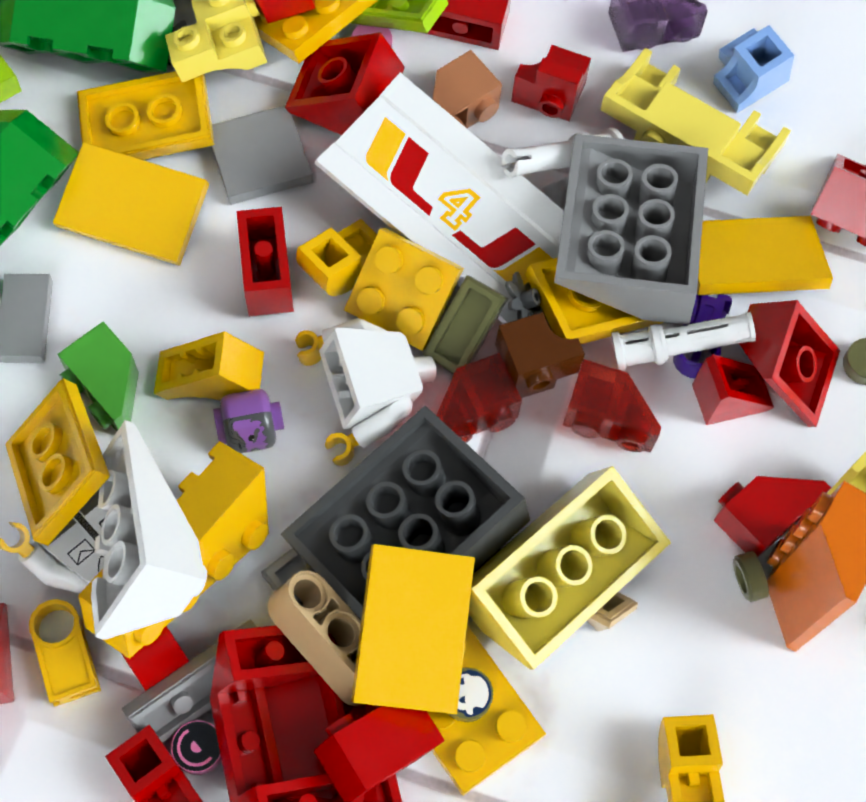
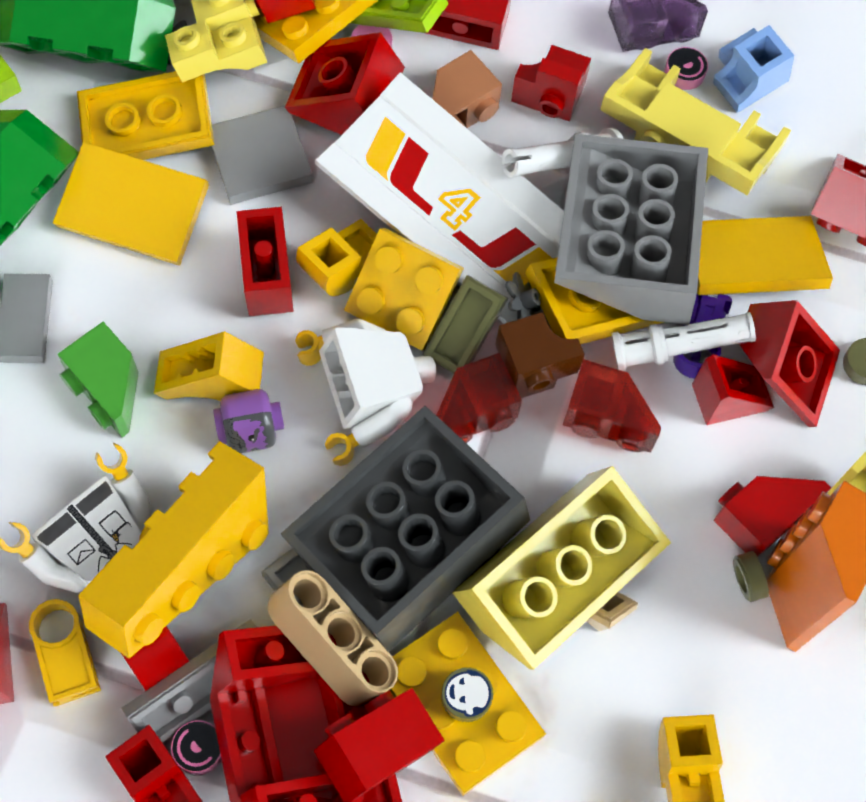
(56, 461): yellow tile -> none
(146, 543): white wedge -> none
(413, 629): yellow tile -> none
(692, 65): none -> black tile

